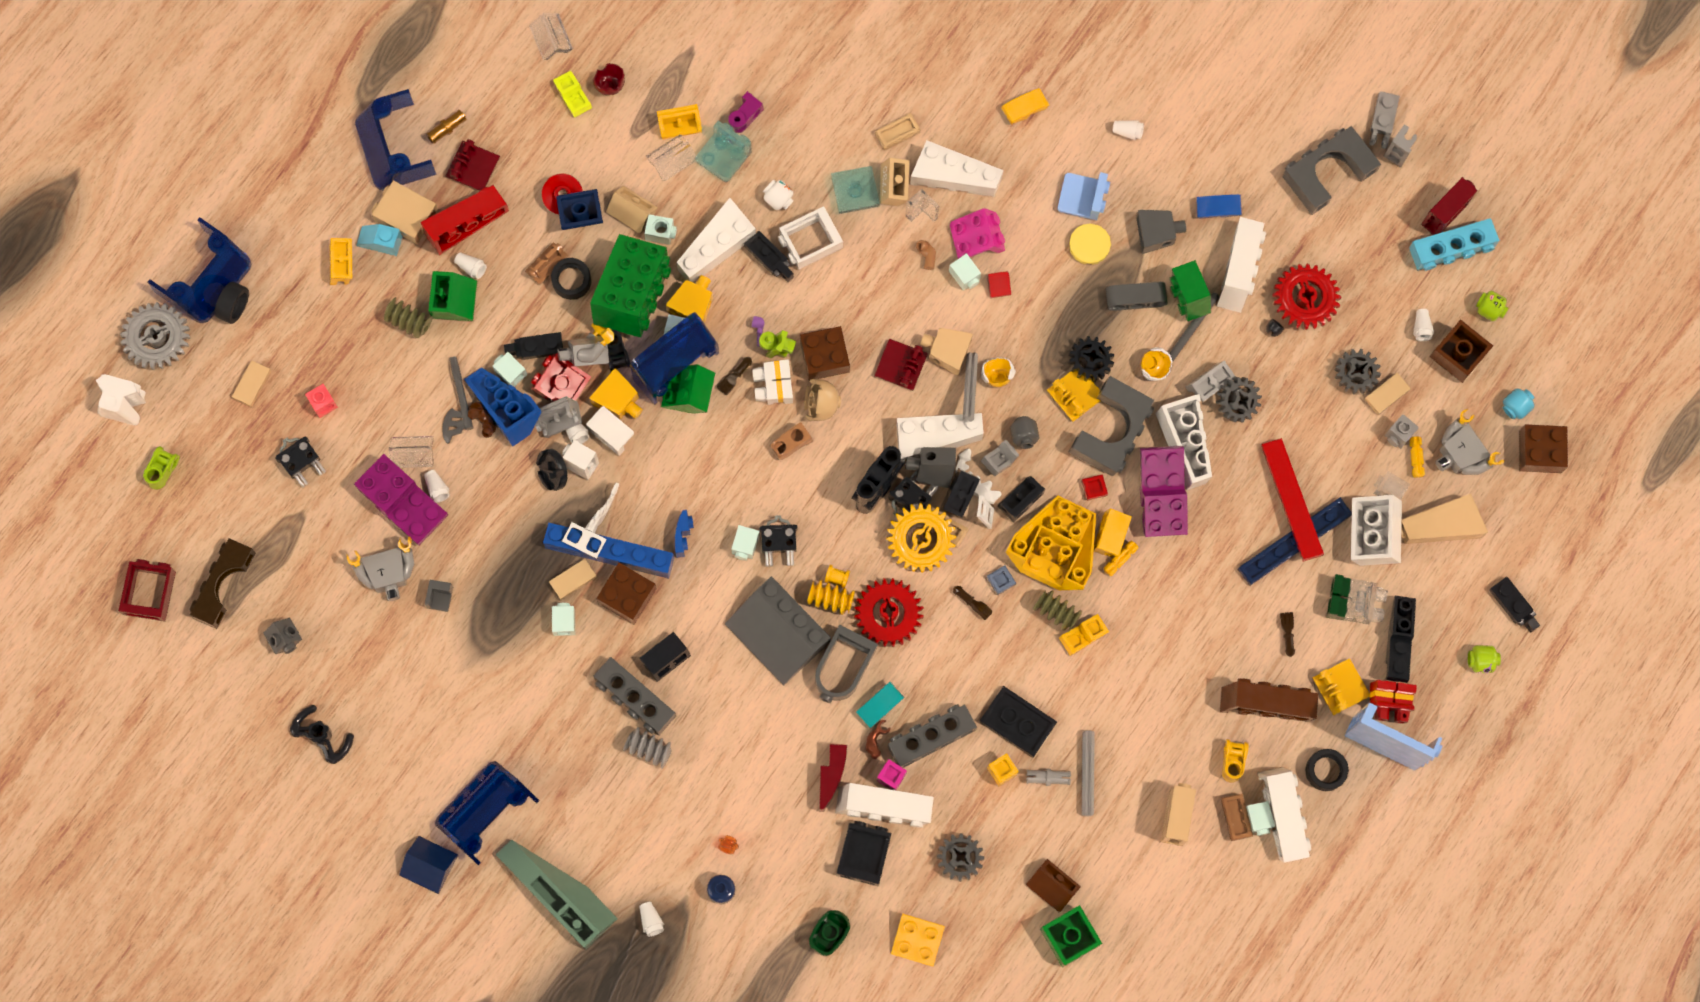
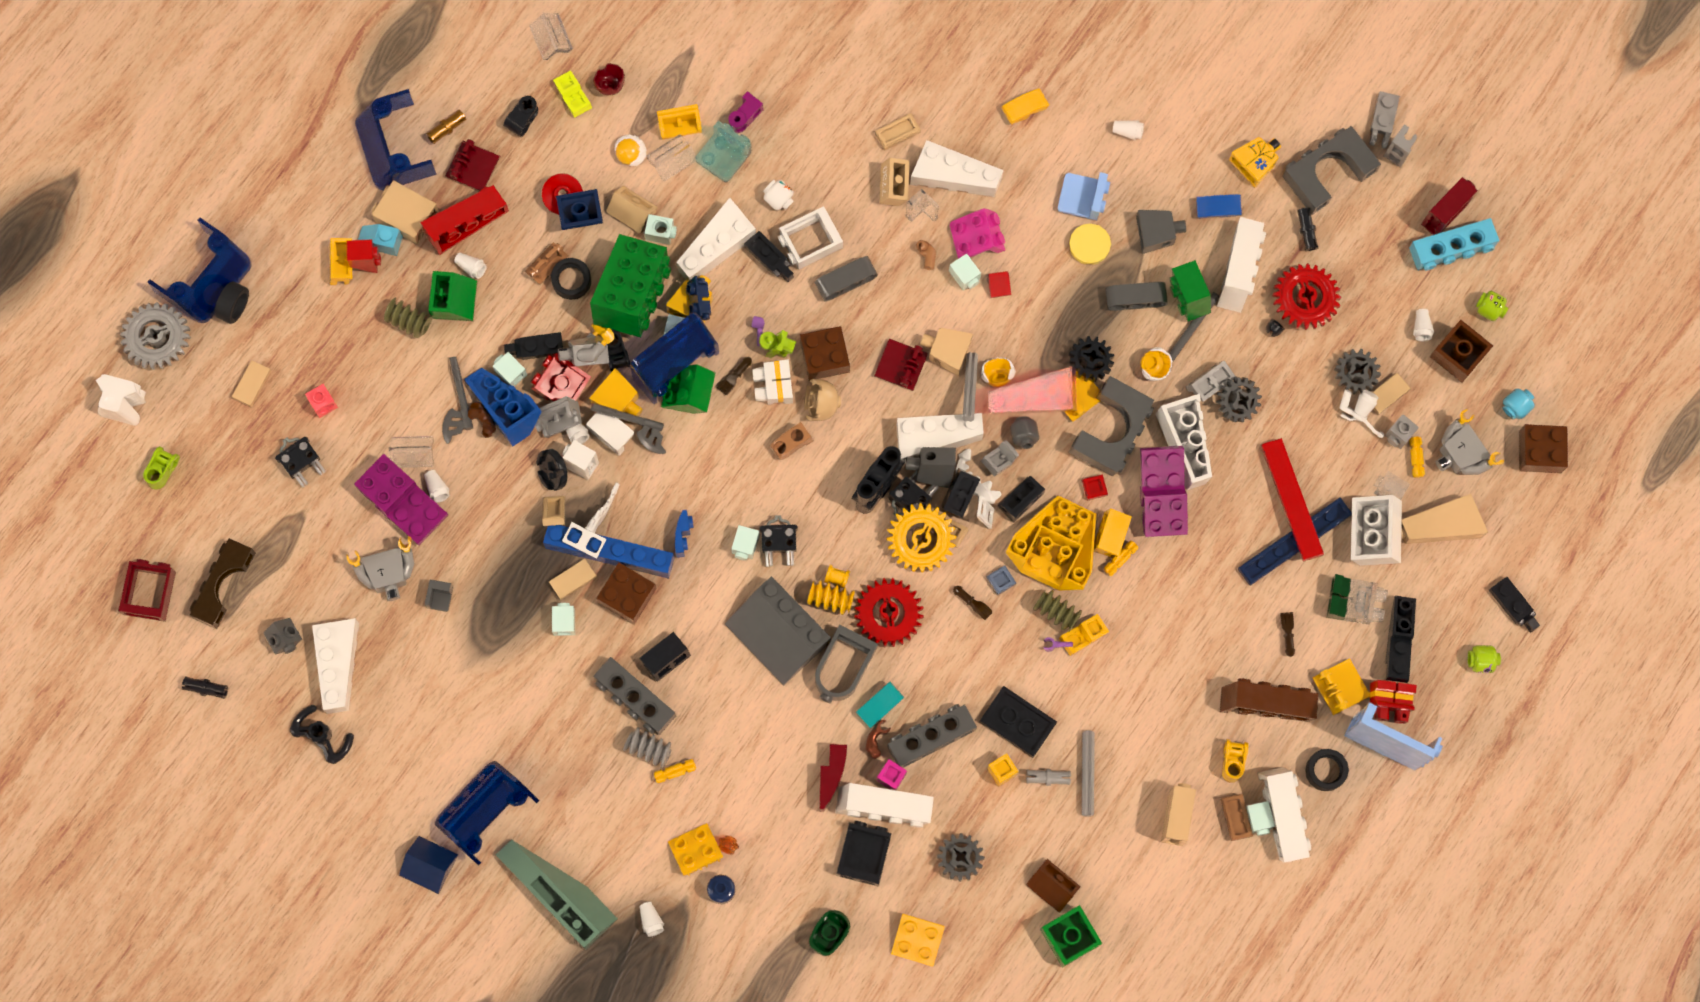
(205, 687): none -> black pin
(335, 662): none -> white wedge
(363, 255): none -> red slope
(519, 119): none -> black piece
(553, 510): none -> tan tile
(630, 150): none -> yellow hair
(655, 427): none -> dark grey piece
(675, 771): none -> yellow axle
(695, 849): none -> yellow hinge
(697, 290): none -> dark blue hinge
(846, 278): none -> dark grey beam
(855, 189): clear light blue plate -> none
(1040, 394): none -> clear pink wedge
(1056, 644): none -> medium lavender hand
(1256, 159): none -> yellow torso
(1307, 229): none -> black pin
(1364, 405): none -> white piece

